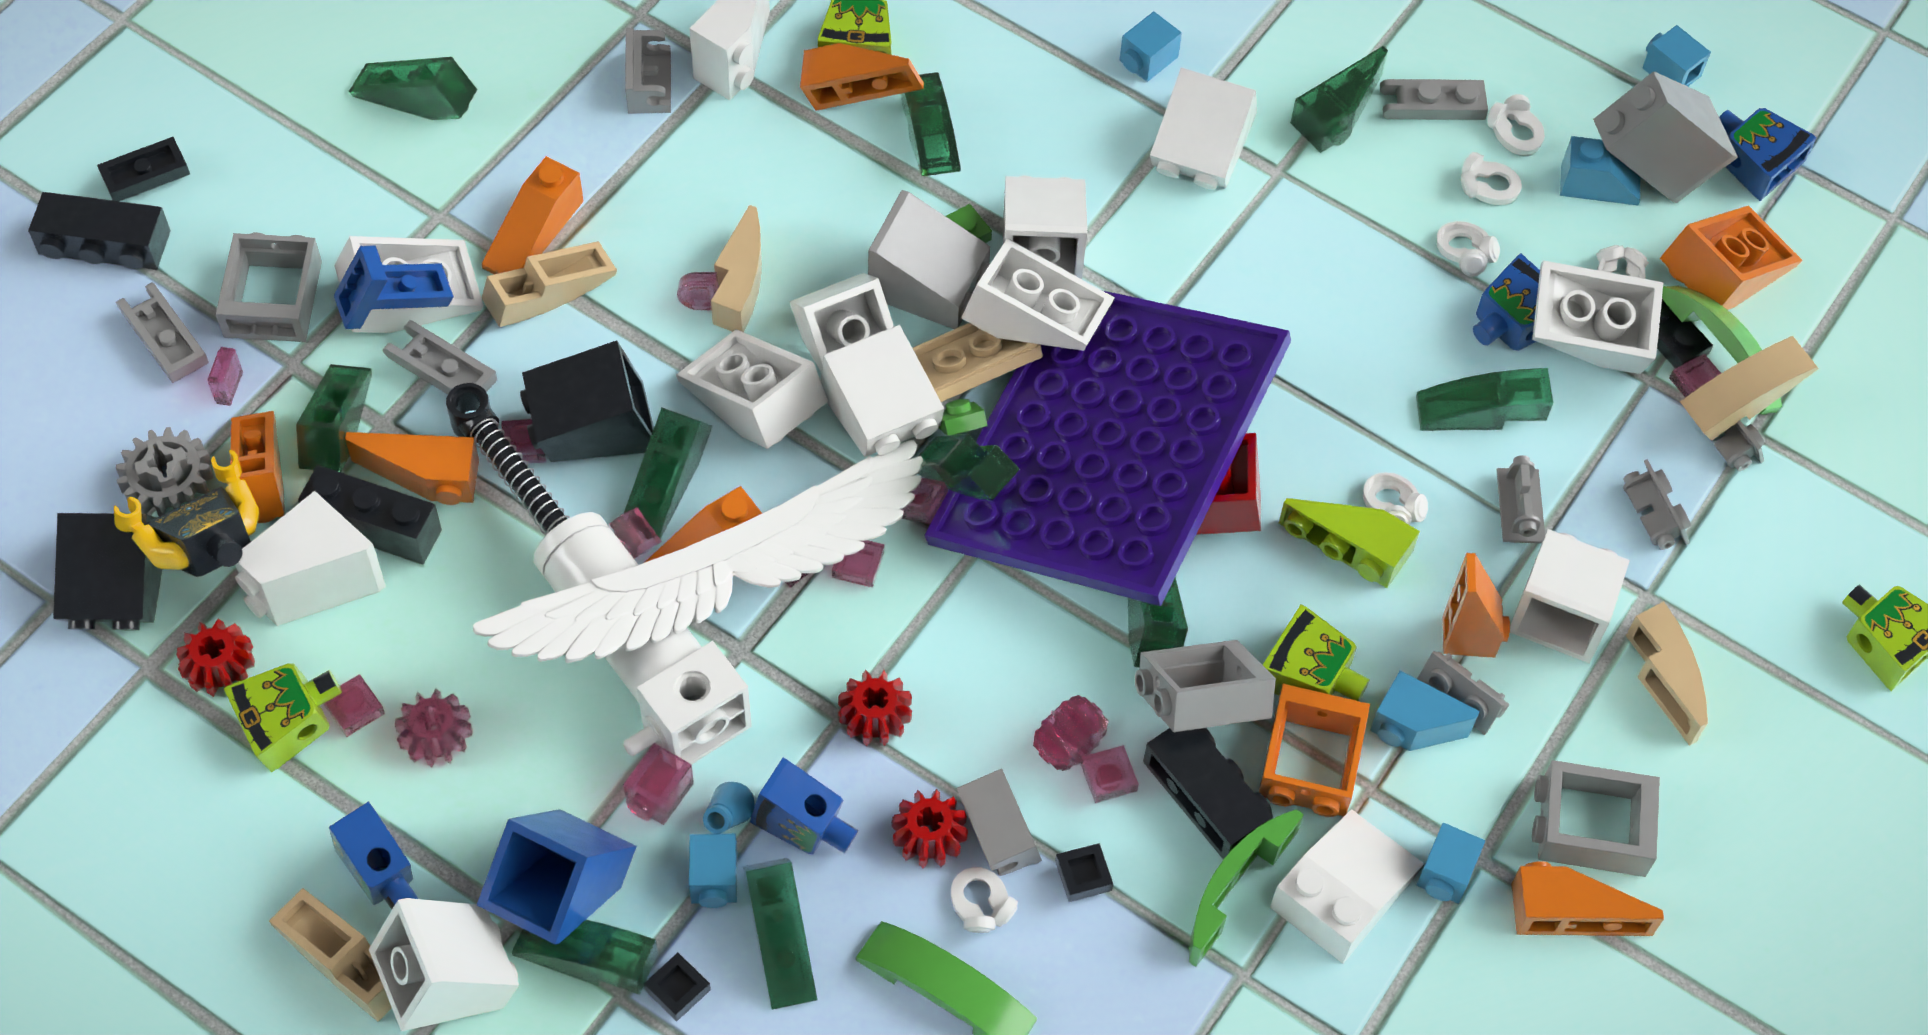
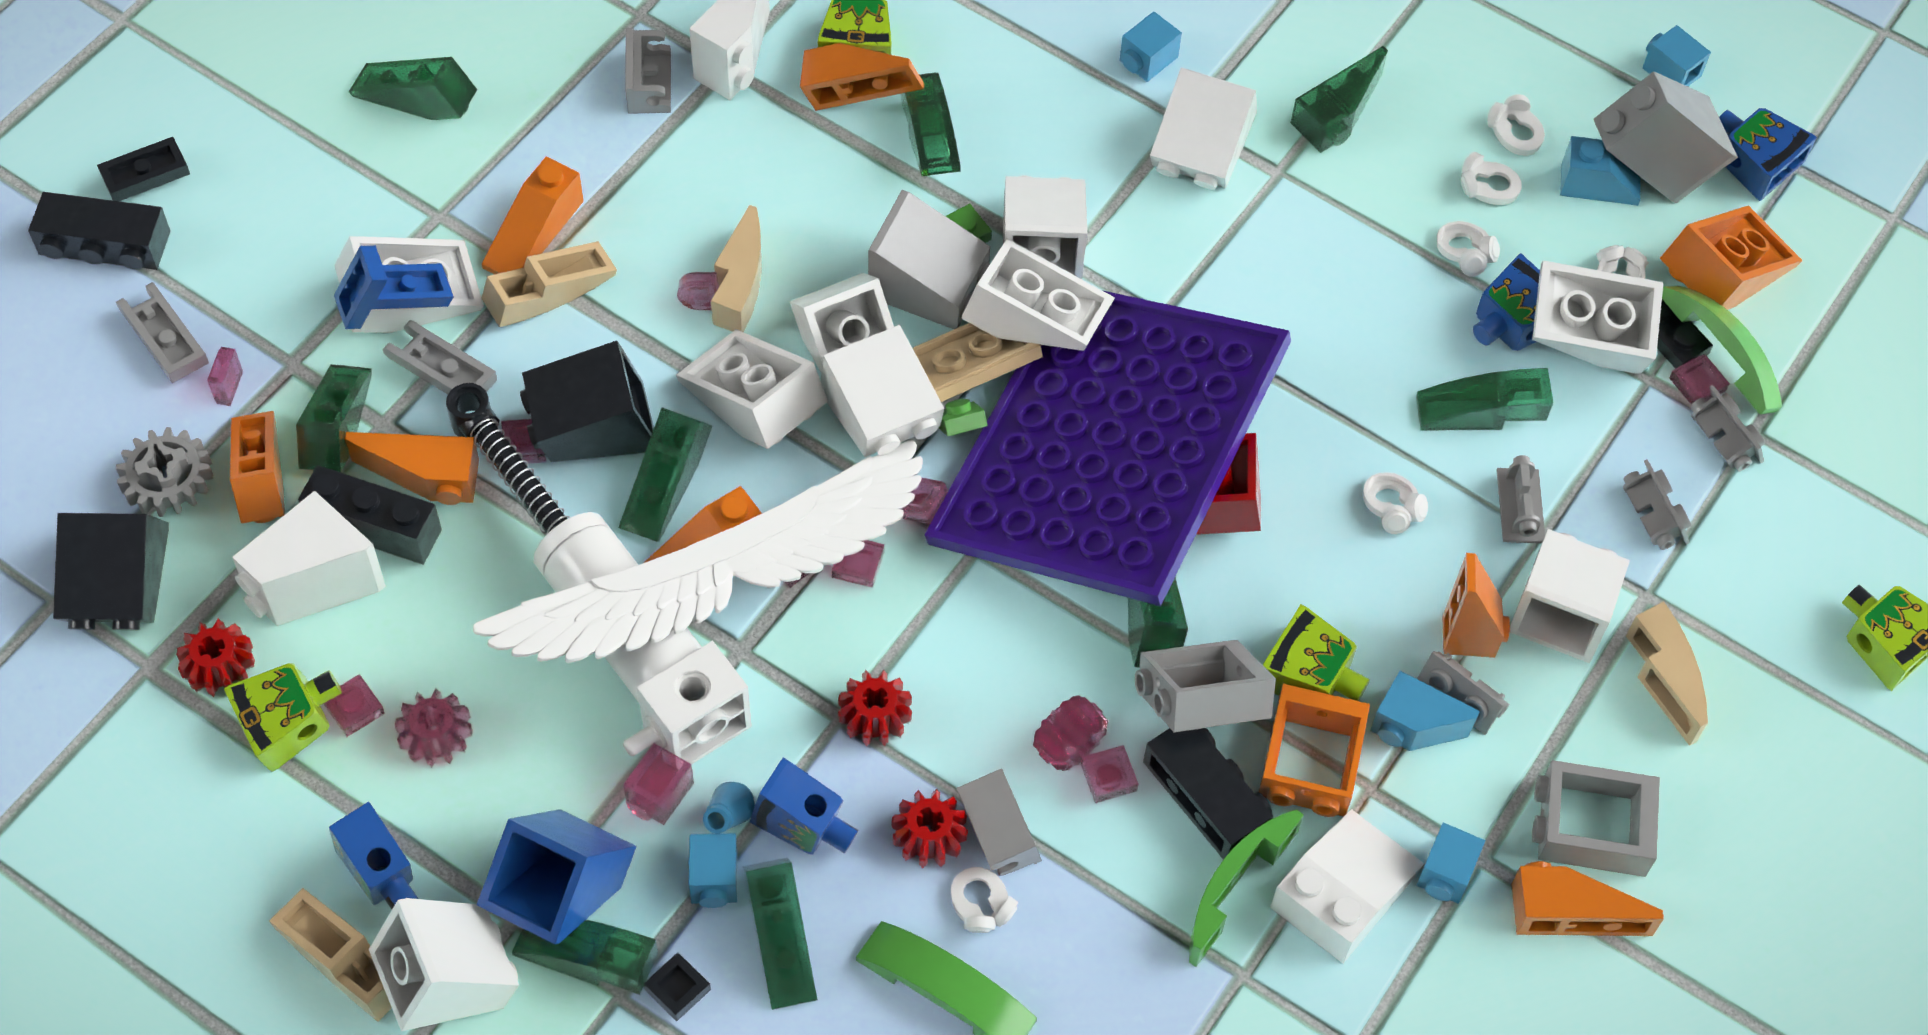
(201, 532): torso -> none
(268, 320): light grey window -> none
(635, 532): clear pink plate -> none
(967, 466): clear green slope -> none
(1084, 872): black plate -> none
(1358, 536): lime slope -> none
(1435, 99): light grey hinge -> none
(1748, 386): tan slope -> none

